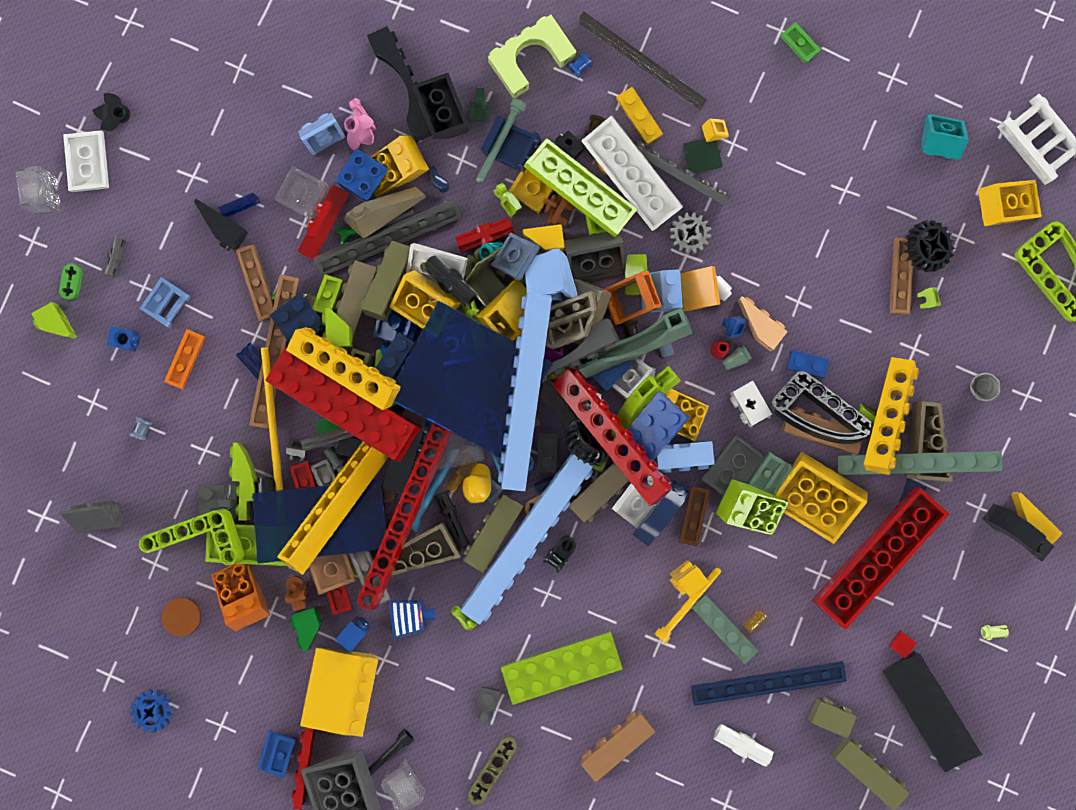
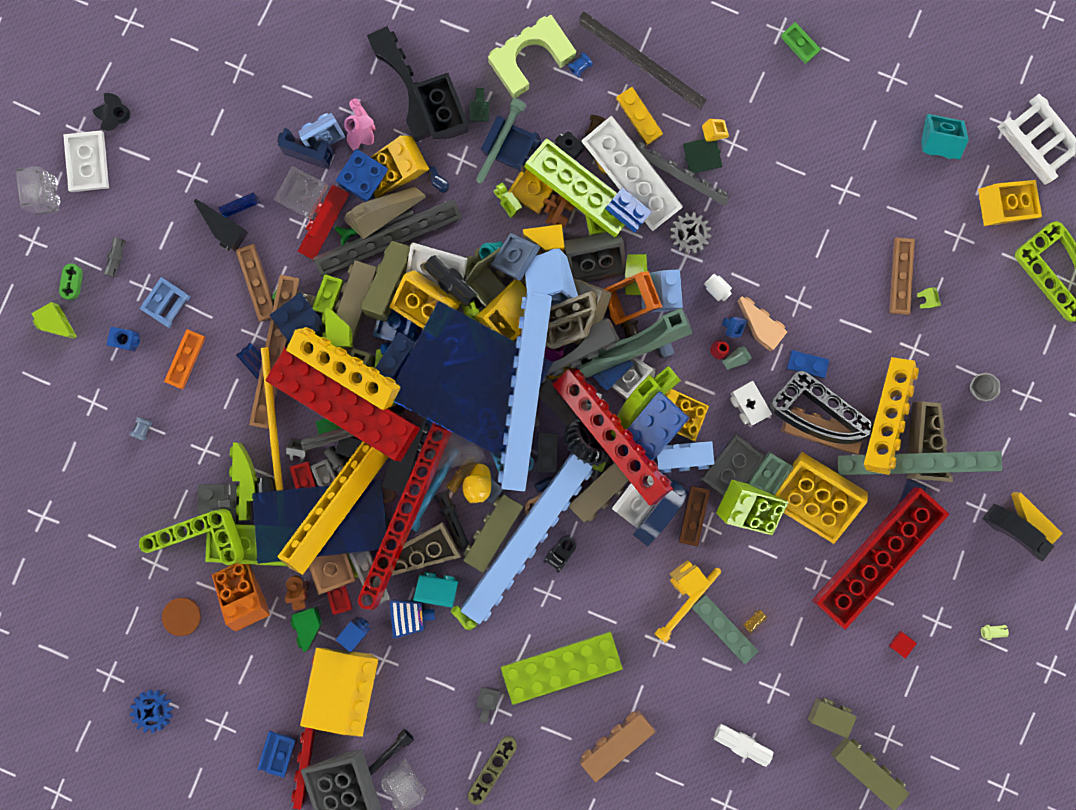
(93, 516): dark grey slope -> none
(320, 158): none -> dark blue panel
(436, 589): none -> teal slope
(484, 234): red piece -> none
(628, 210): none -> plate
(699, 289): light orange tile -> none
(768, 683): dark blue tile -> none
(868, 413): lime tile -> none
(922, 249): black gear -> none
(931, 711): black arch -> none

